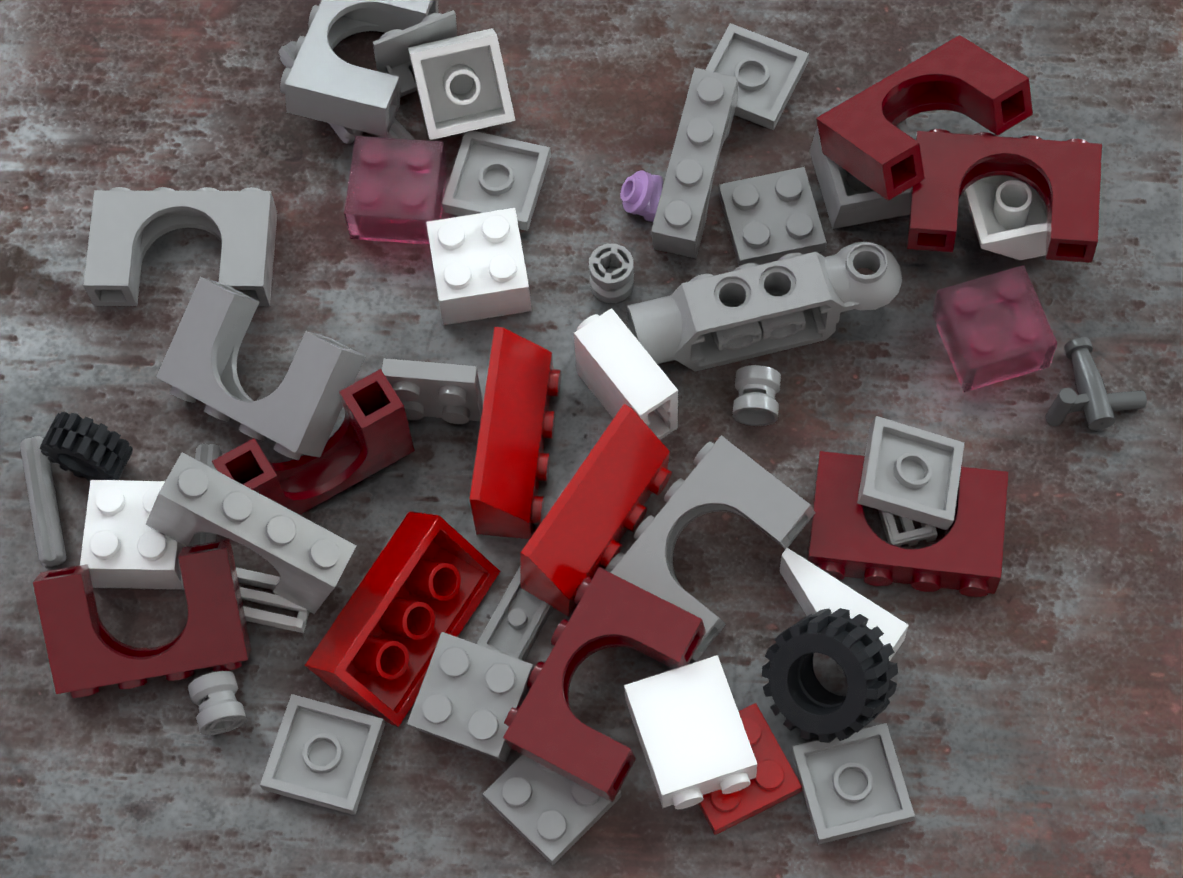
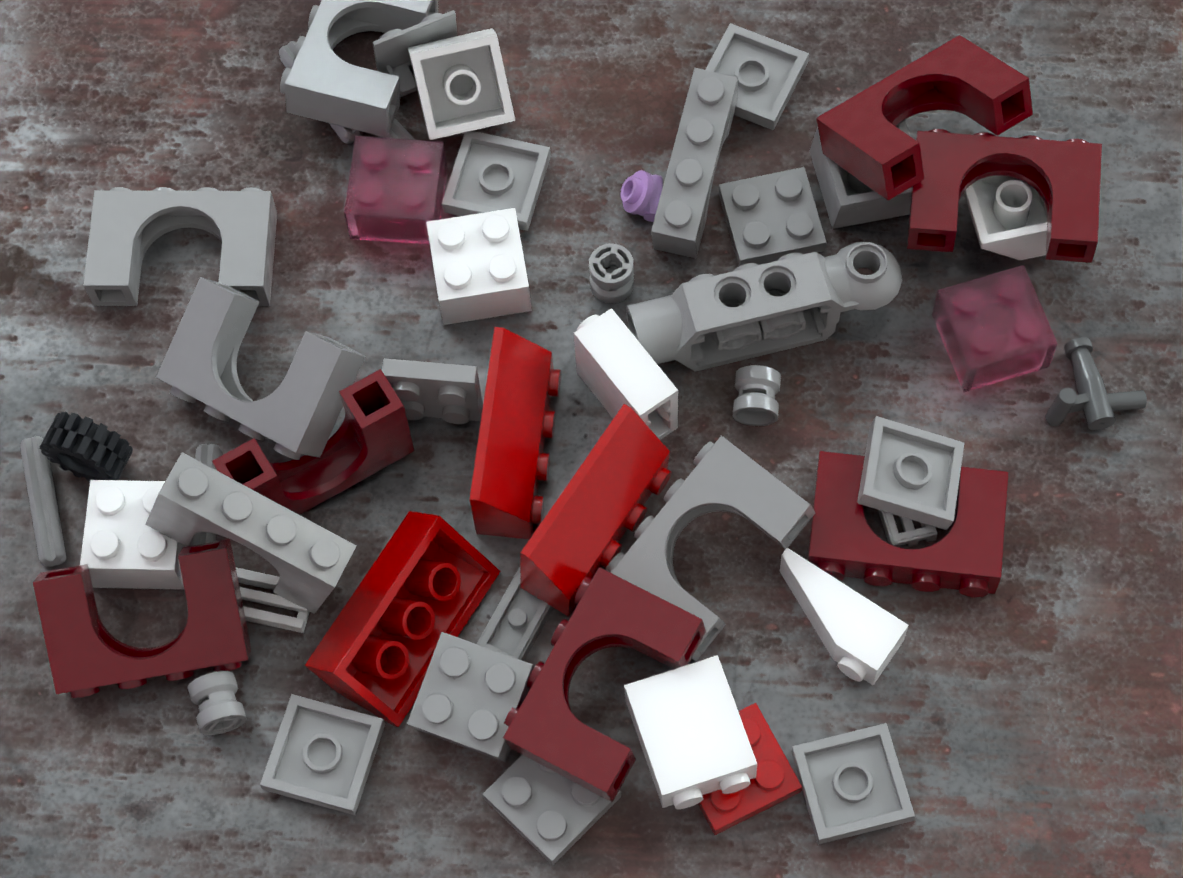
(802, 696): black tyre -> none

